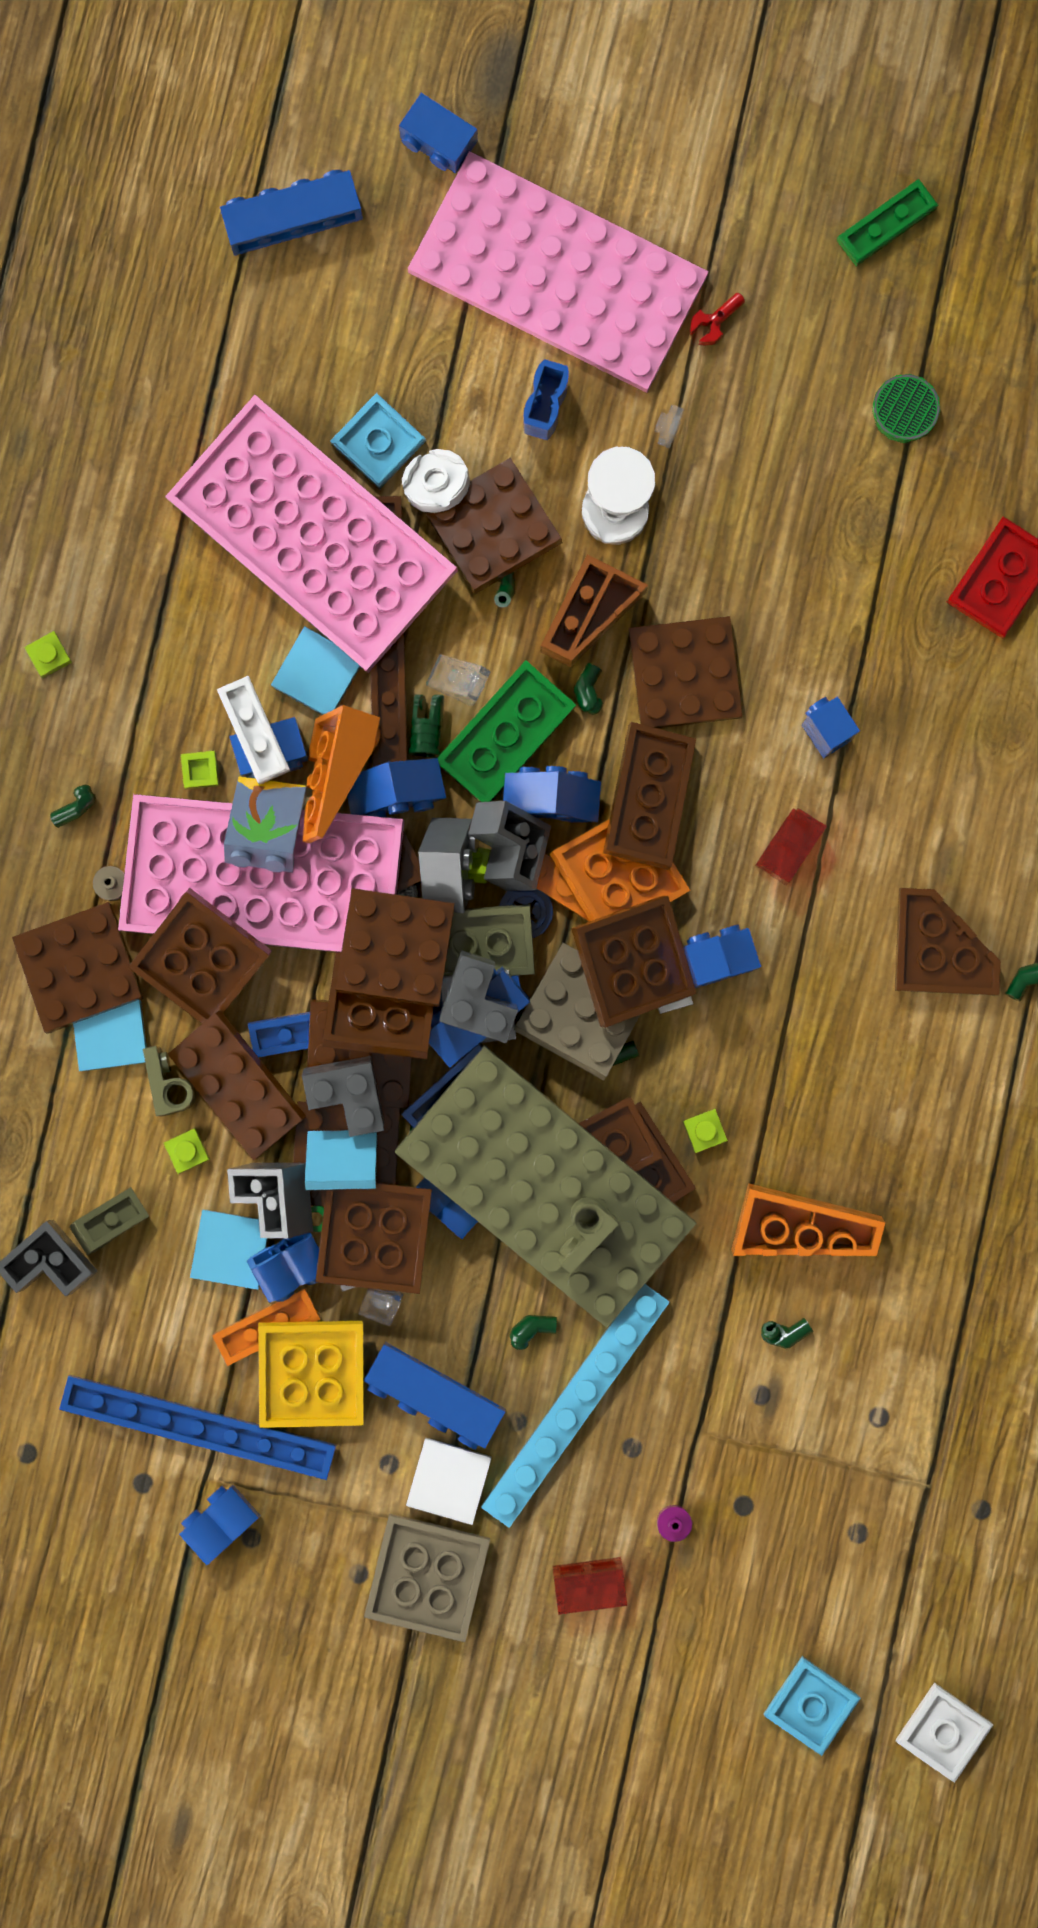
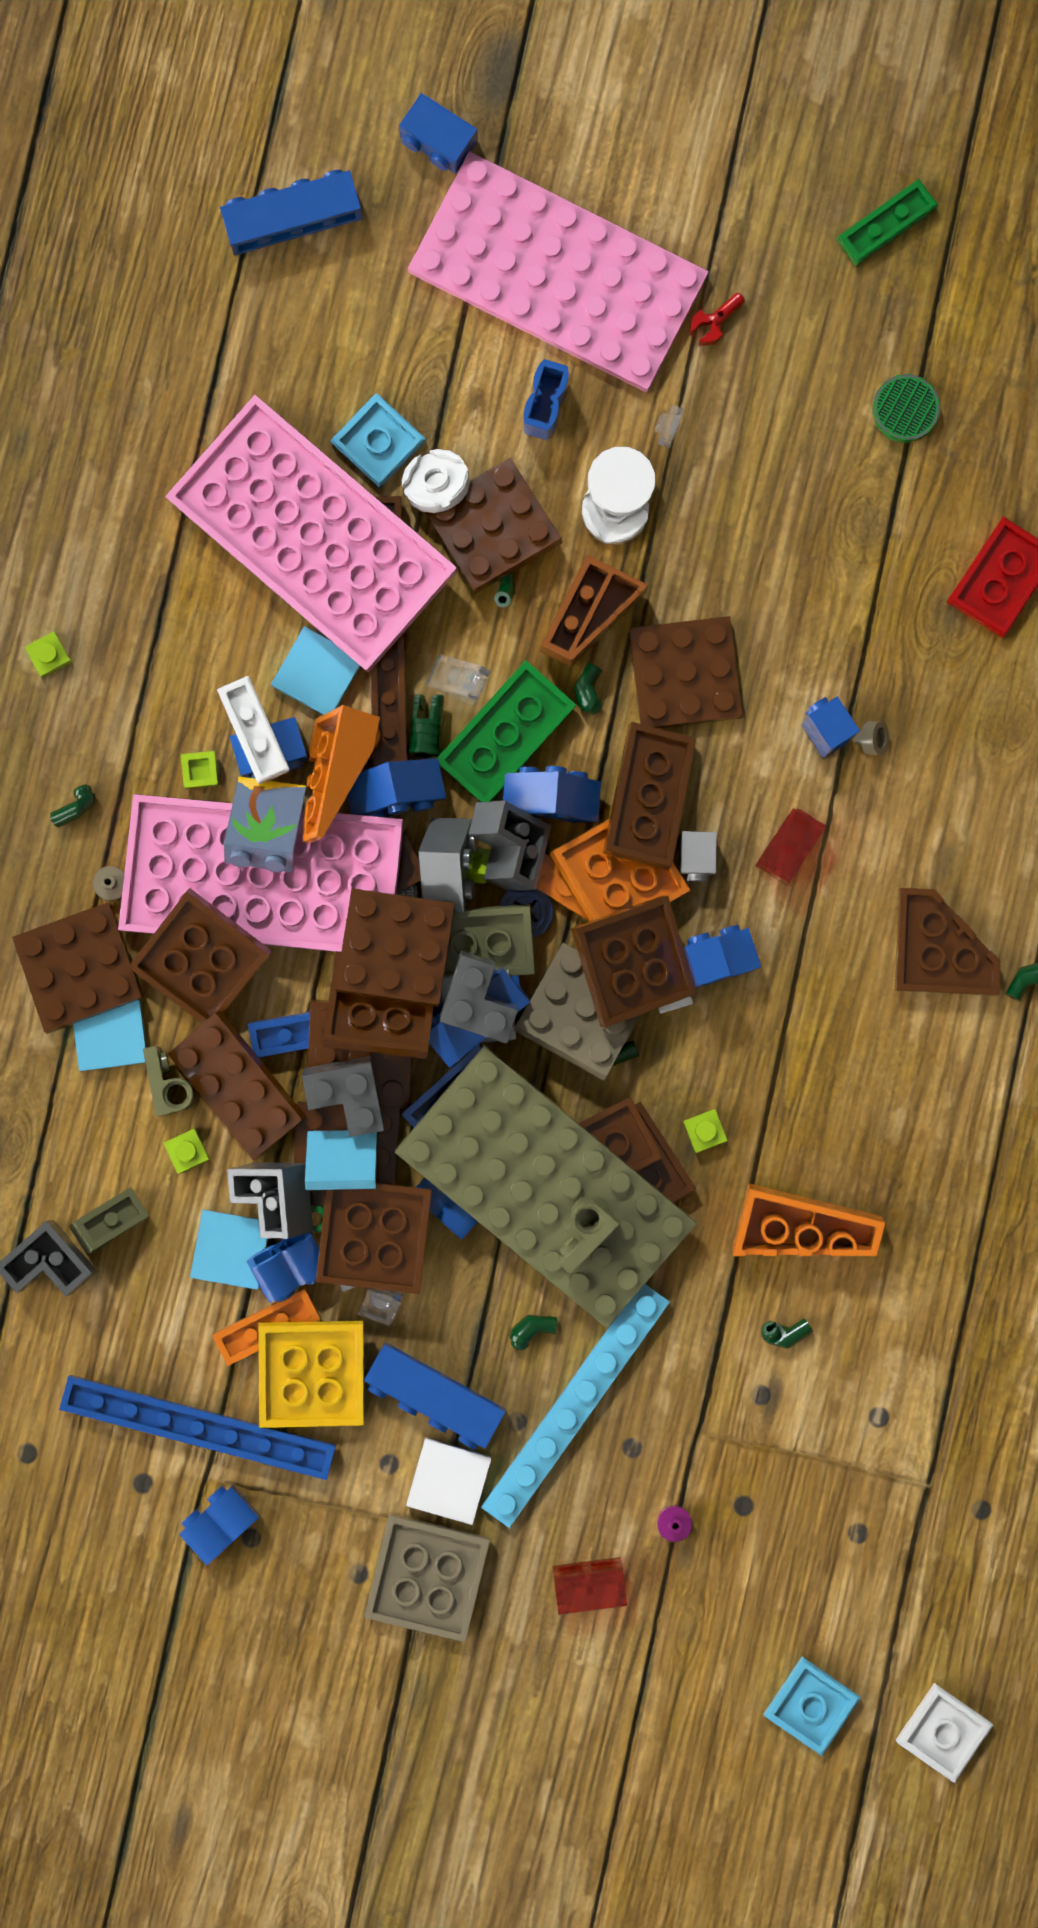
(697, 855): none -> light grey brick
(873, 738): none -> dark tan tile

